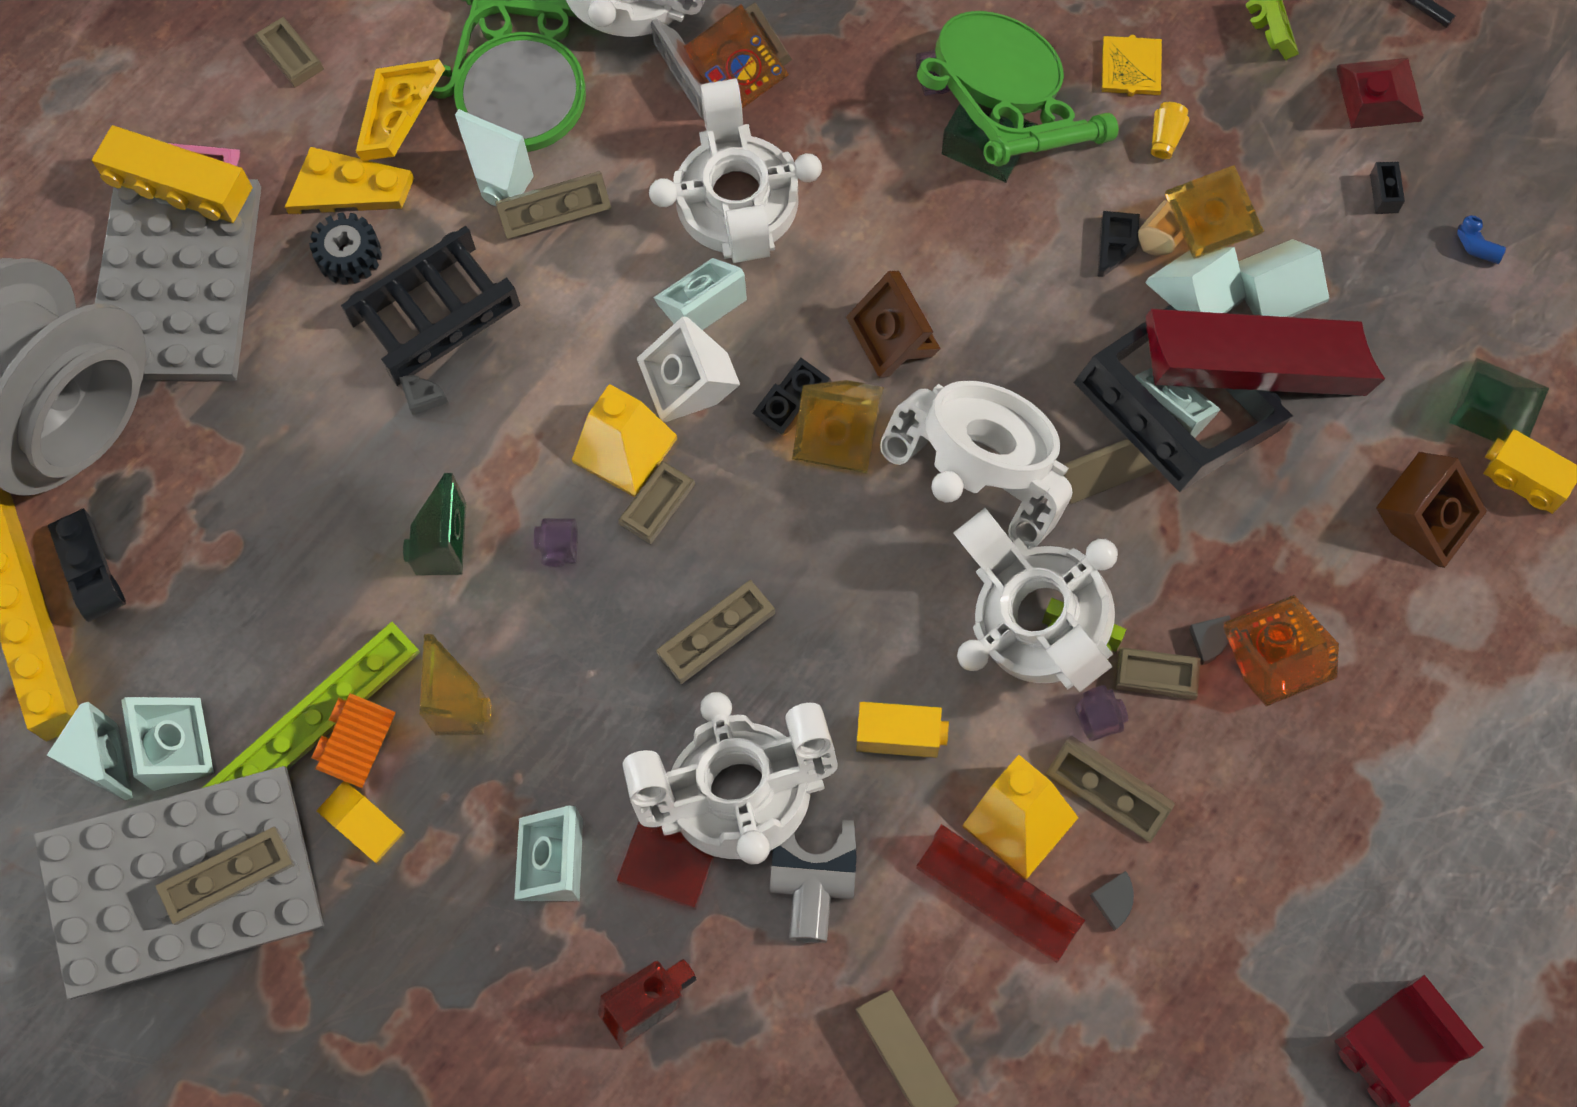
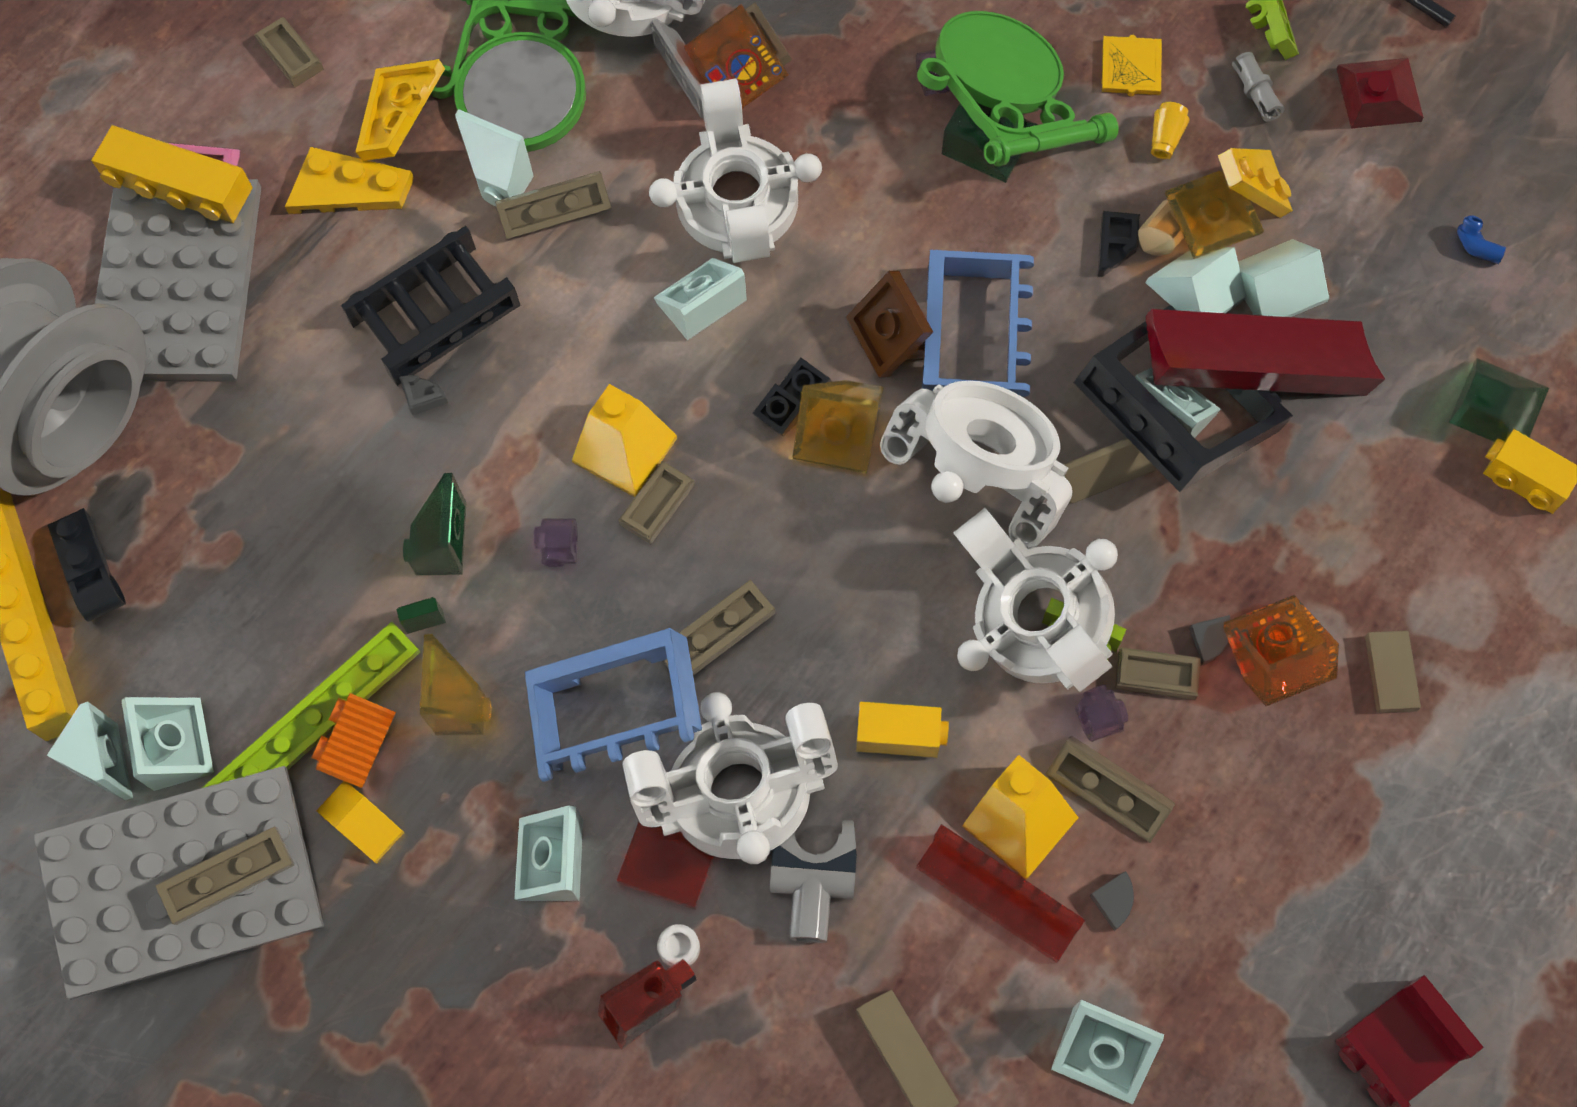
(355, 258): black wheel -> none
(420, 615): none -> dark green tile
(566, 674): none -> medium blue hinge
(678, 943): none -> white tile
(686, 371): white slope -> none
(976, 265): none -> medium blue hinge
(1106, 1051): none -> light aqua slope
(1256, 178): none -> yellow wing
(1258, 86): none -> light grey pin
(1387, 187): black piece -> none
(1392, 672): none -> dark tan tile
(1432, 507): reddish brown slope -> none

